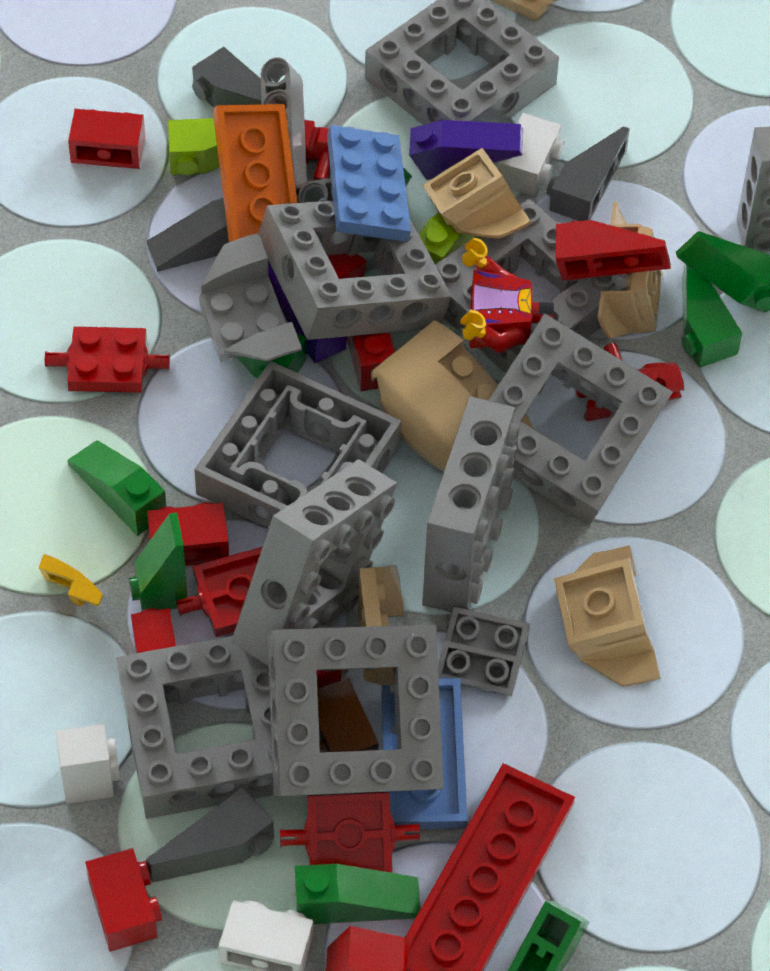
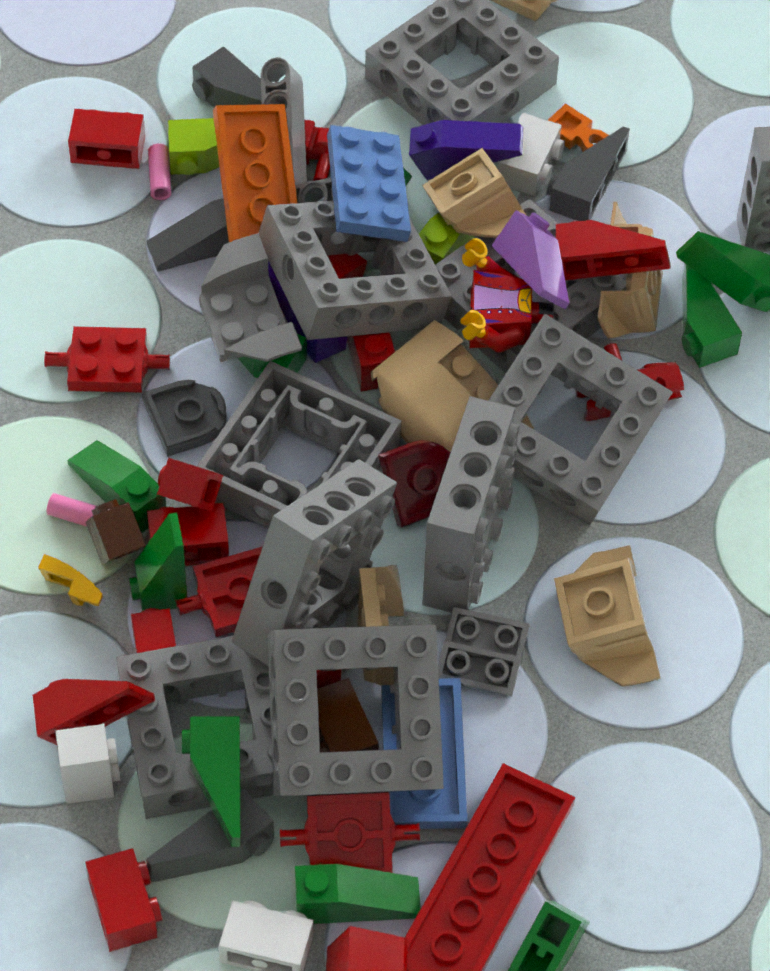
(69, 509): none -> bright pink axle
(85, 703): none -> red slope
(114, 531): none -> reddish brown brick
(159, 171): none -> bright pink axle
(185, 414): none -> dark grey tile
(189, 484): none -> red brick
(216, 765): none -> green slope
(418, 474): none -> dark red tile
(534, 256): none -> medium lavender slope
(576, 128): none -> orange plate

